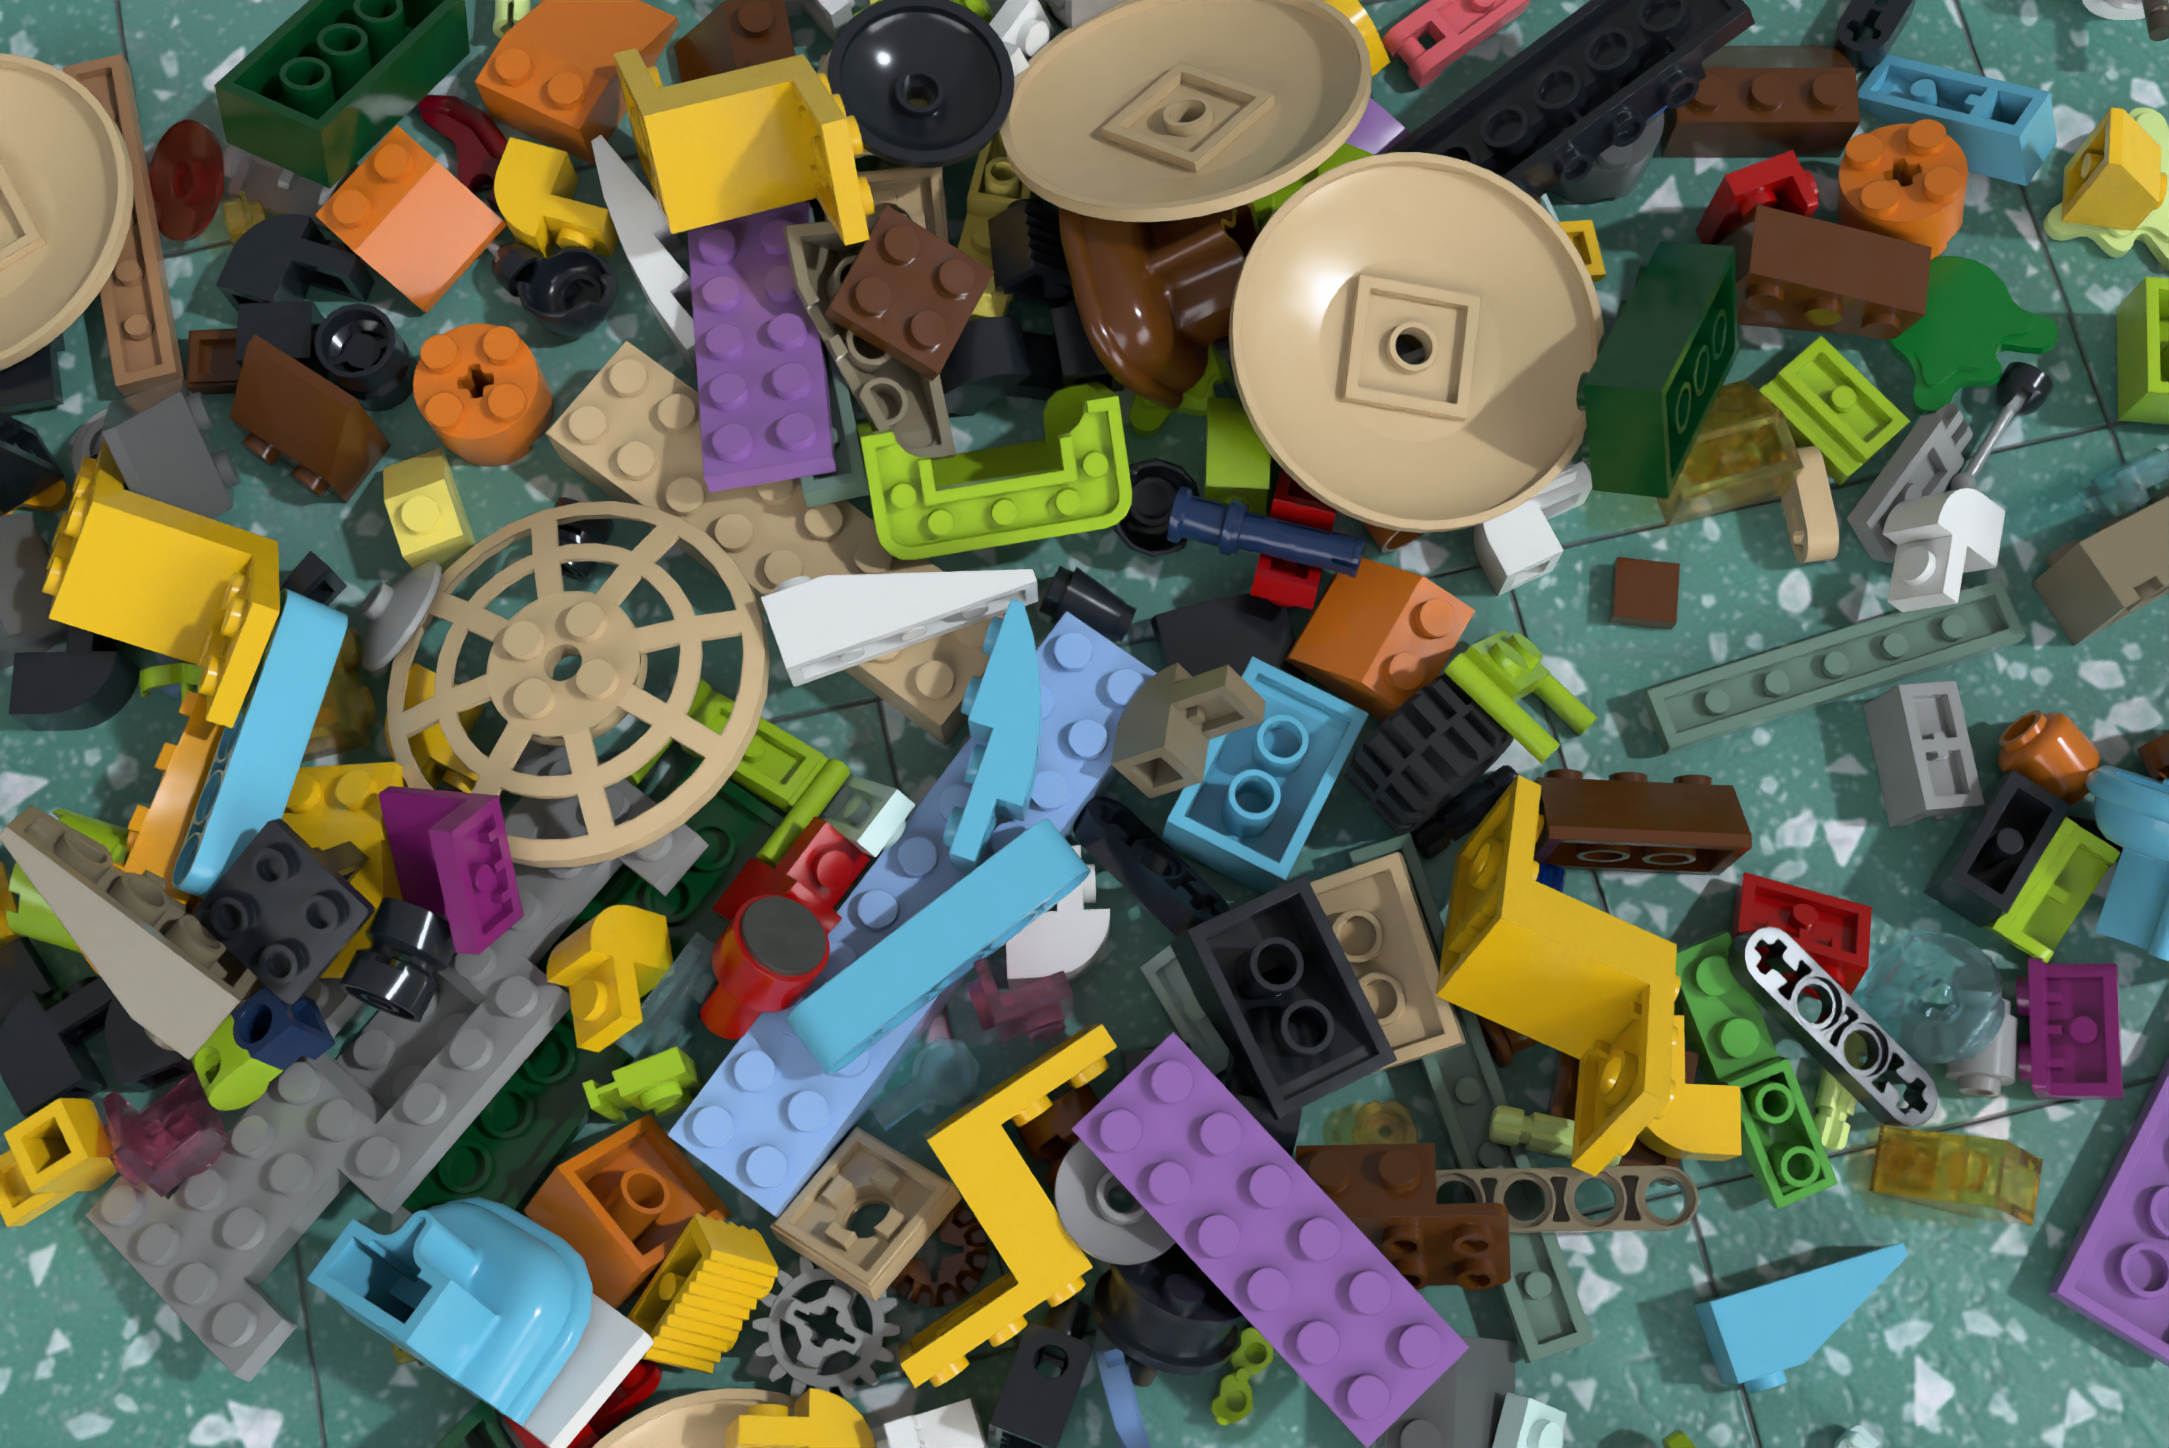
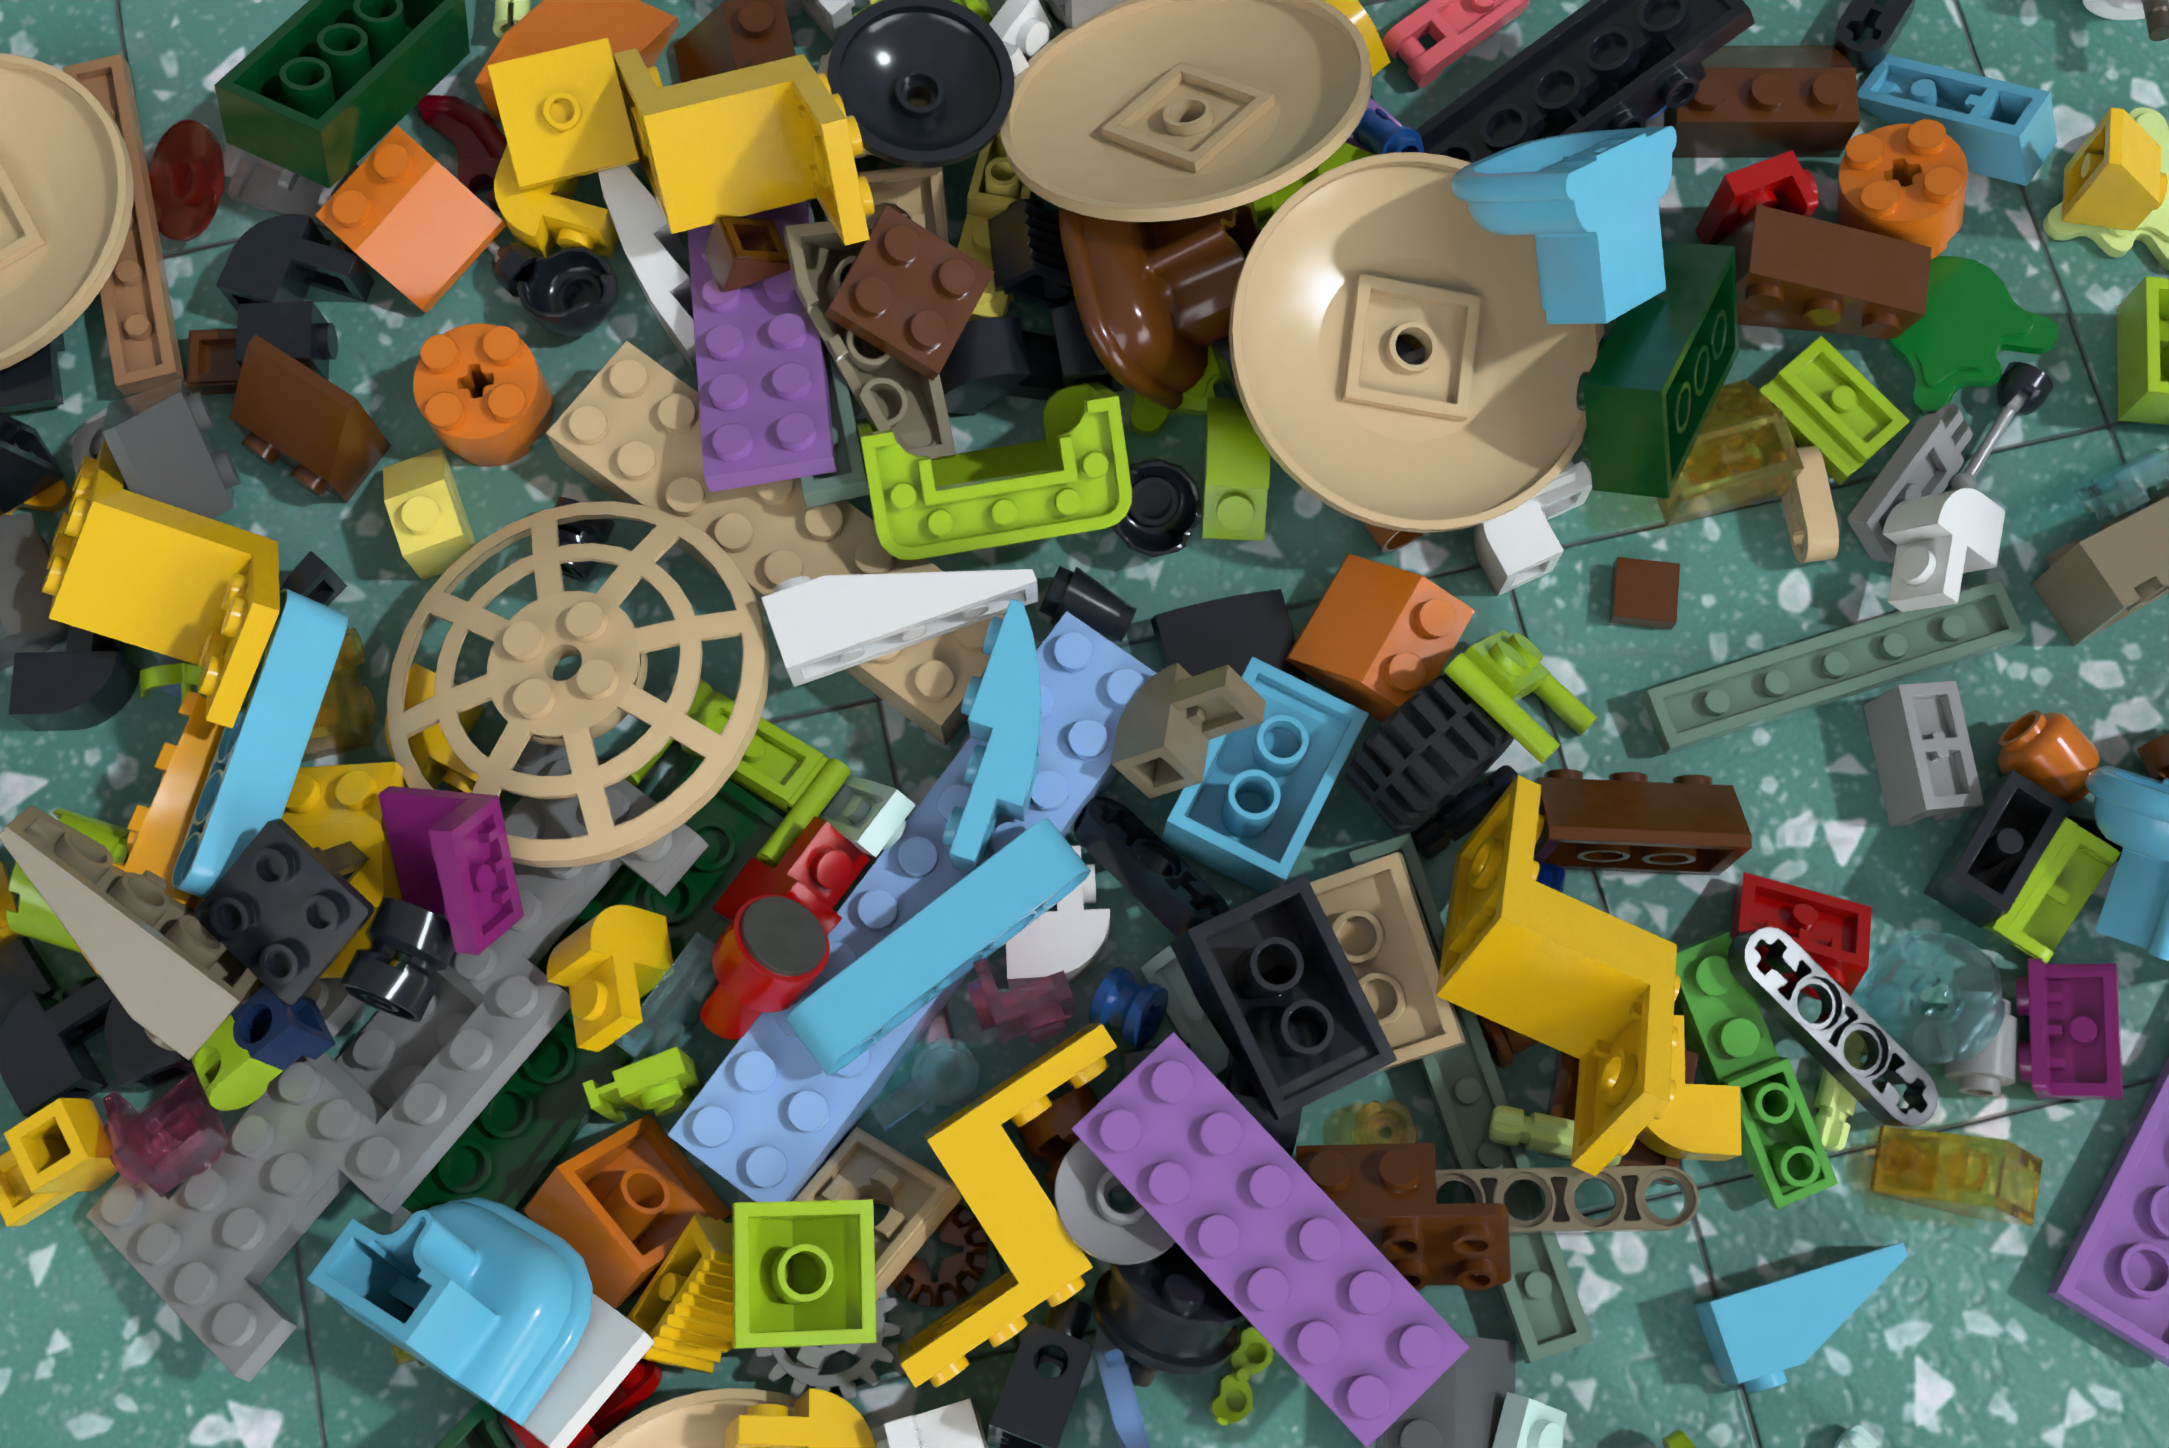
(241, 215): clear yellow plate -> none
(366, 356): black wheel -> none
(397, 613): light grey dish -> none
(564, 113): none -> yellow plate
(745, 252): none -> reddish brown slope
(803, 1273): none -> lime slope
(1129, 1006): none -> blue wheel
(1237, 528): dark blue pin -> none
(1282, 580): red brick -> none
(1384, 136): none -> blue pin
(1590, 212): none -> medium azure piece

